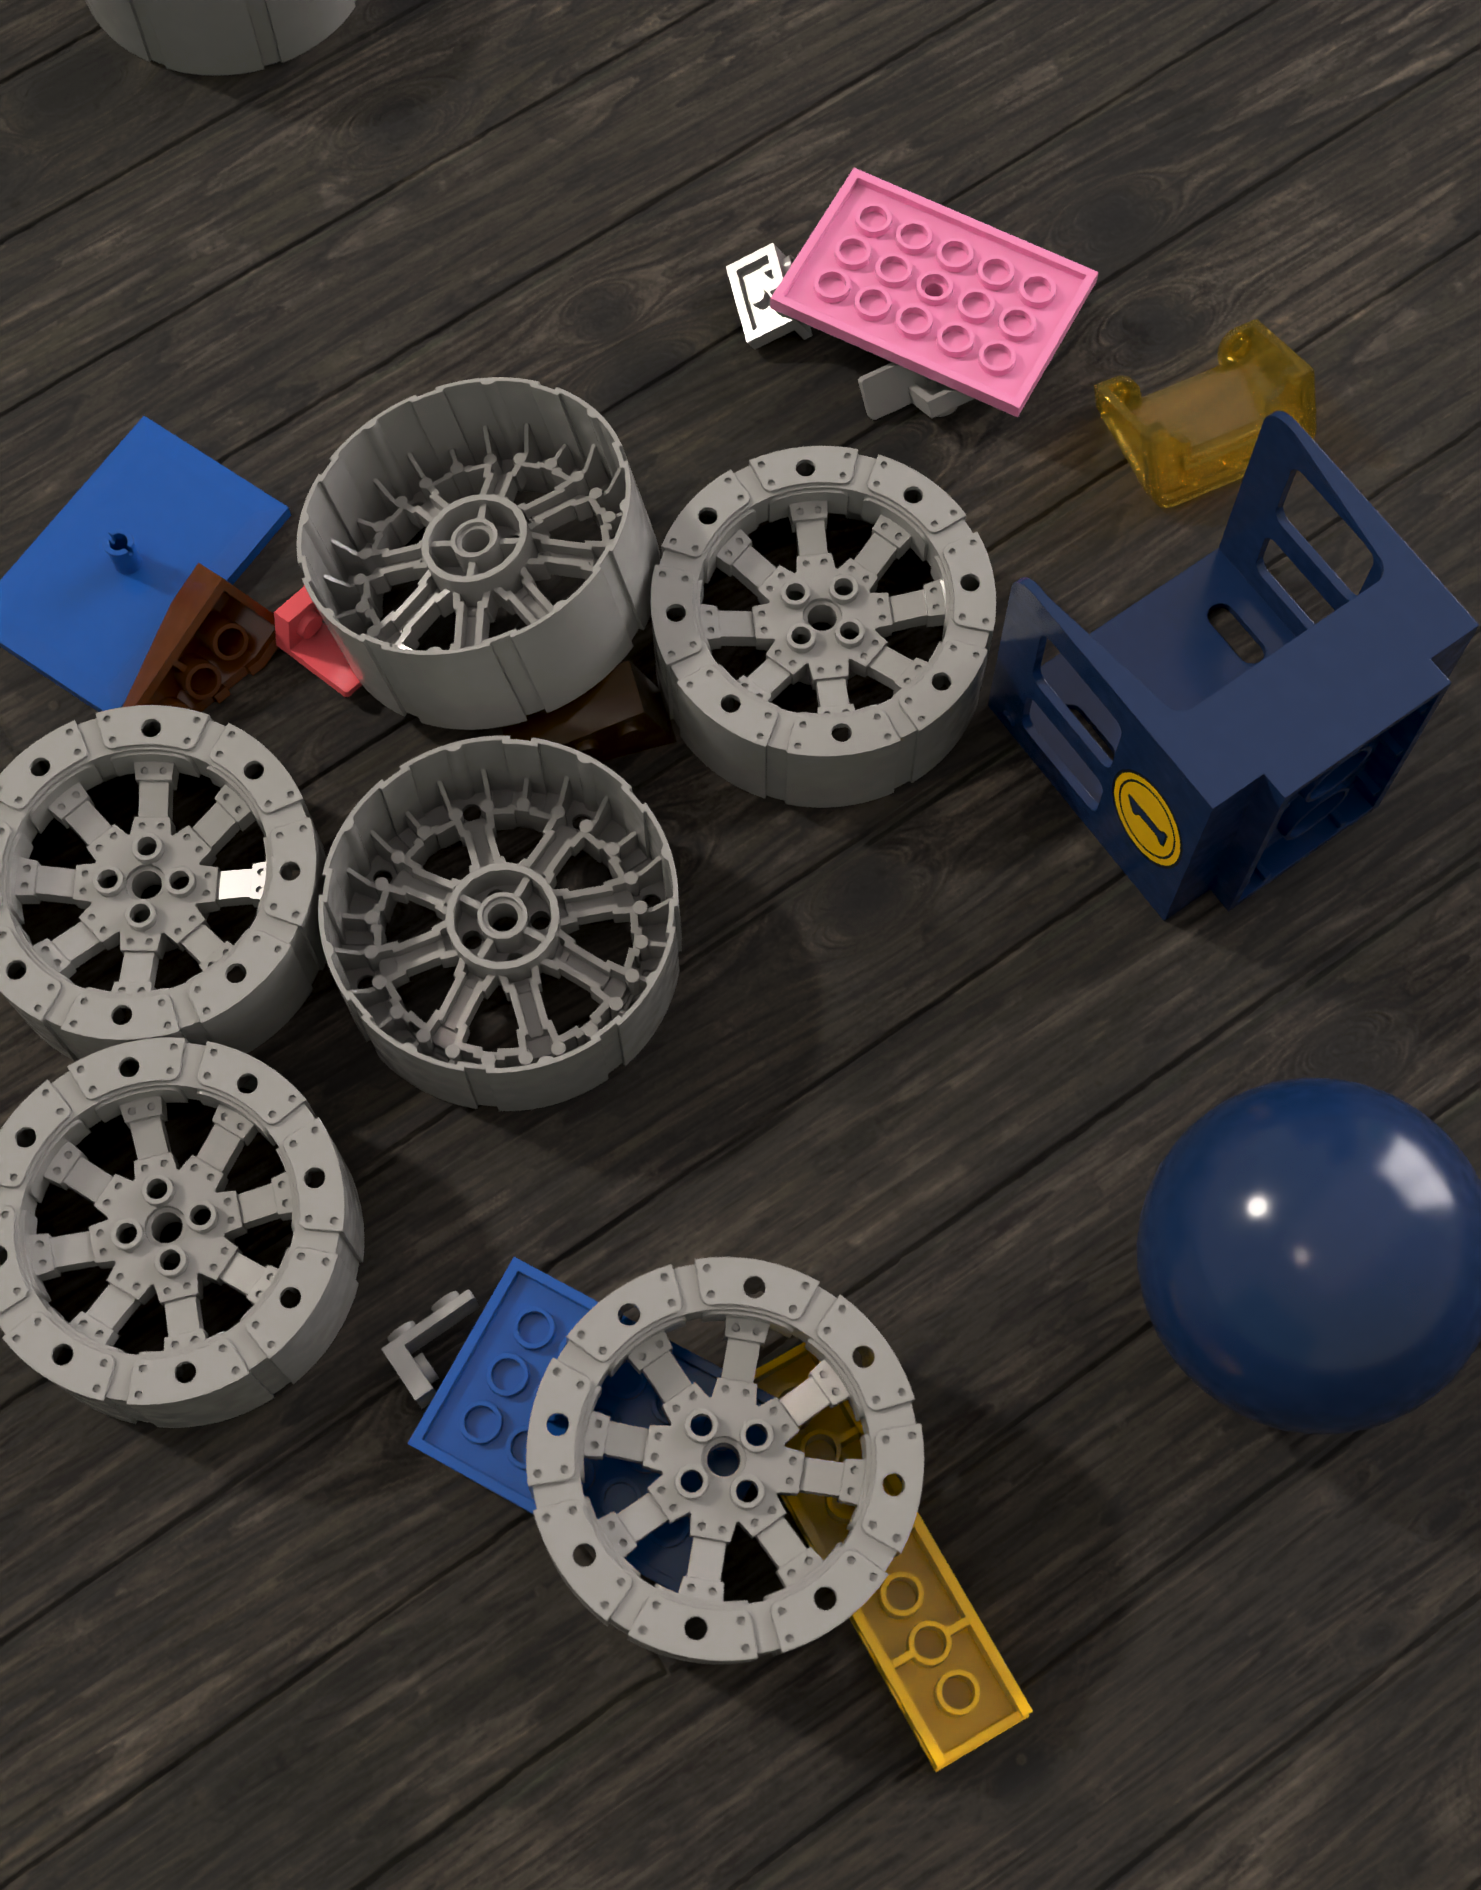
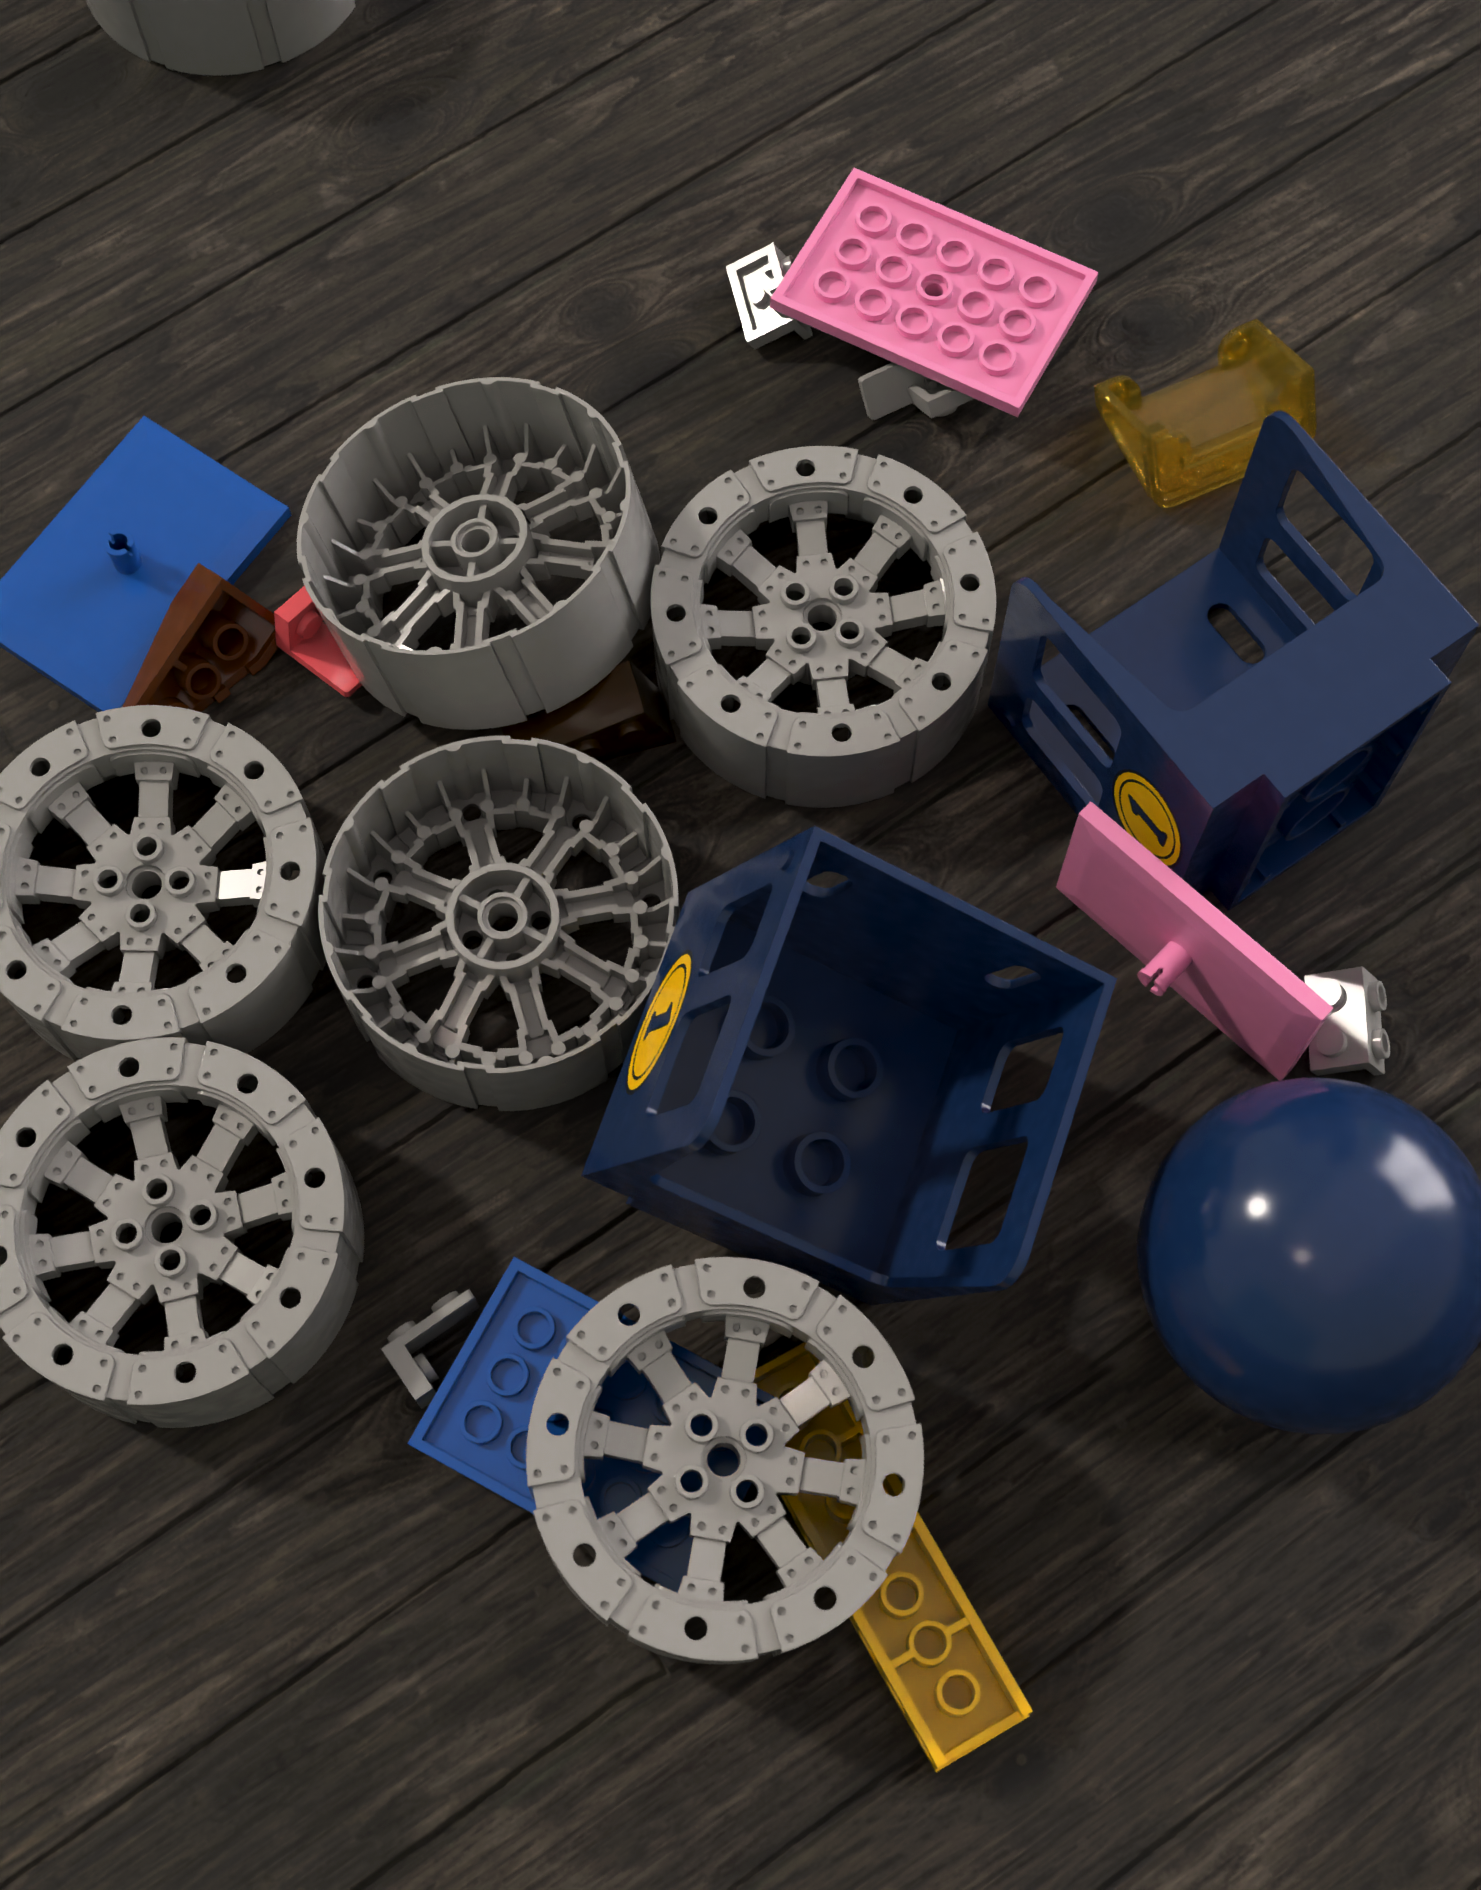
(835, 1069): none -> dark blue piece
(1189, 944): none -> bright pink piece
(1353, 1030): none -> light grey bracket

